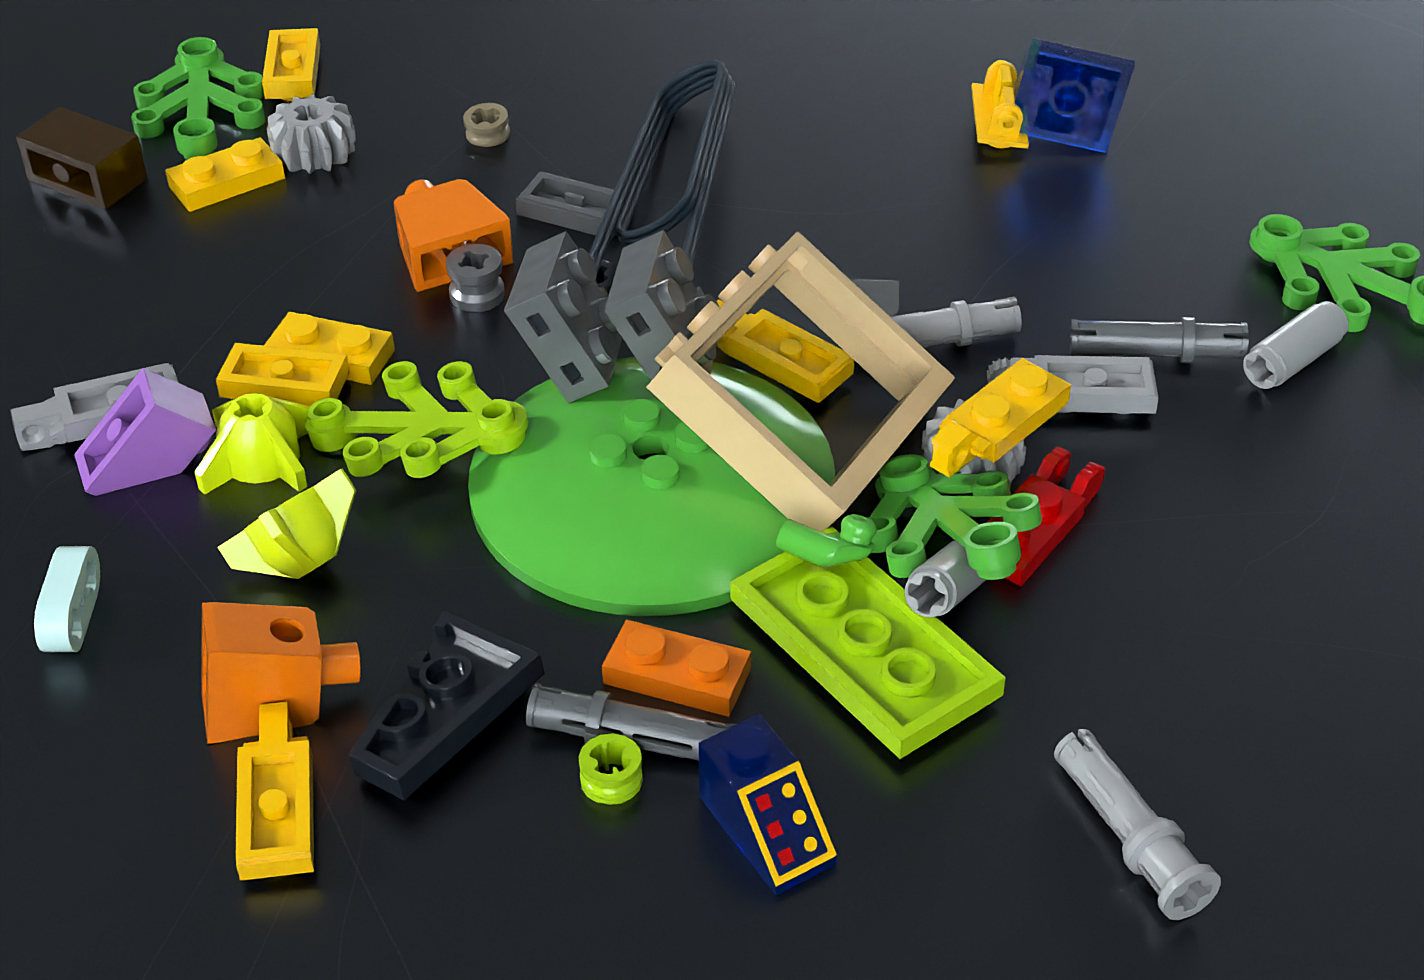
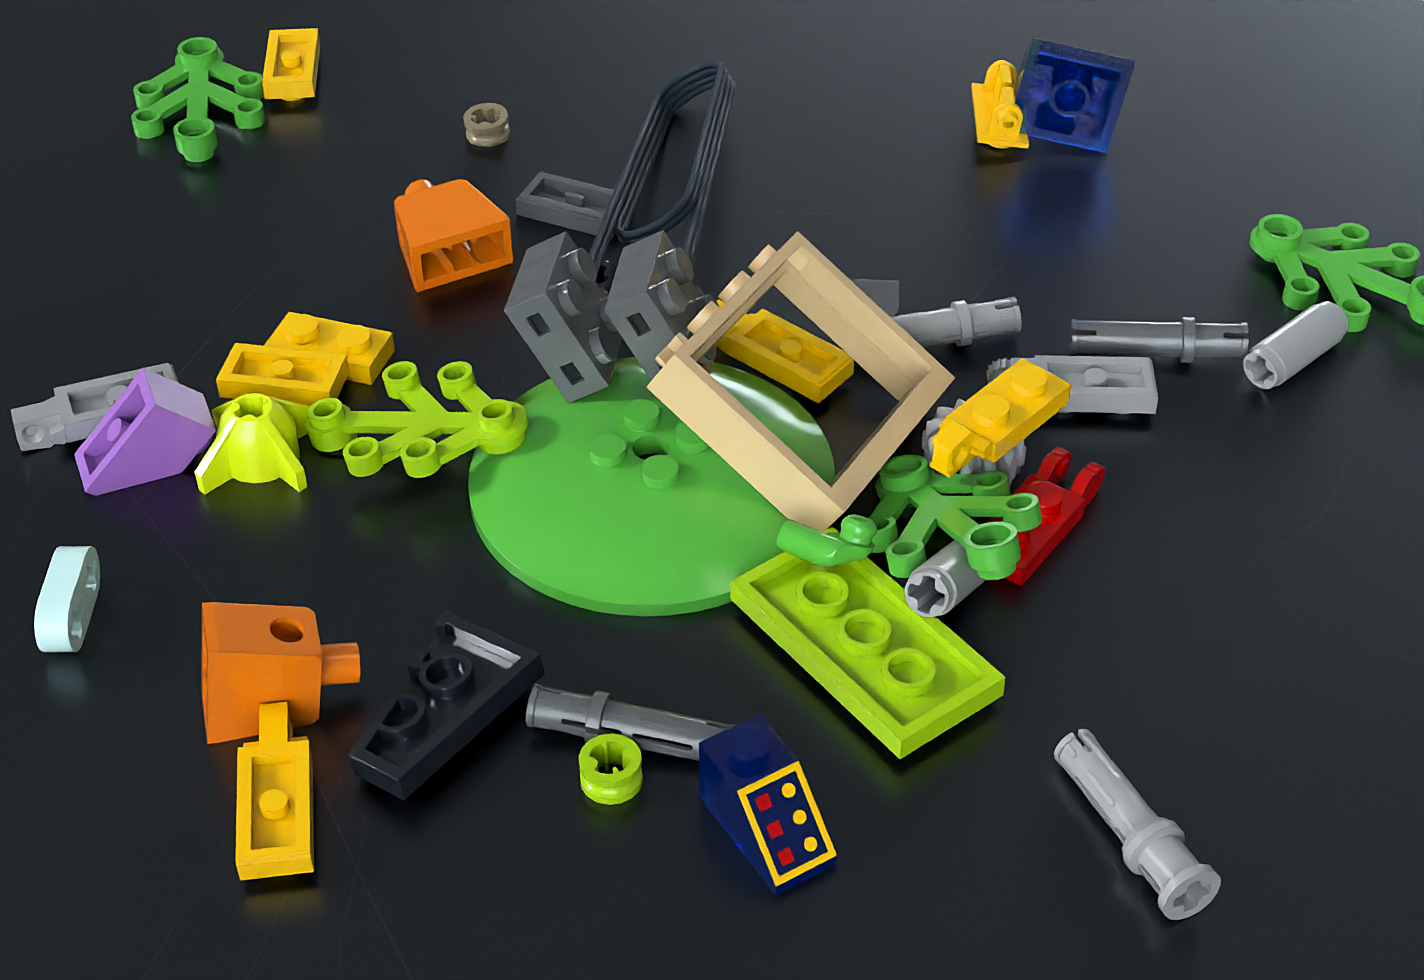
(82, 157): dark brown brick -> none
(224, 173): yellow plate -> none
(296, 533): neon yellow piece -> none
(311, 133): light grey gear -> none
(475, 277): flat silver wheel -> none
(677, 667): orange plate -> none

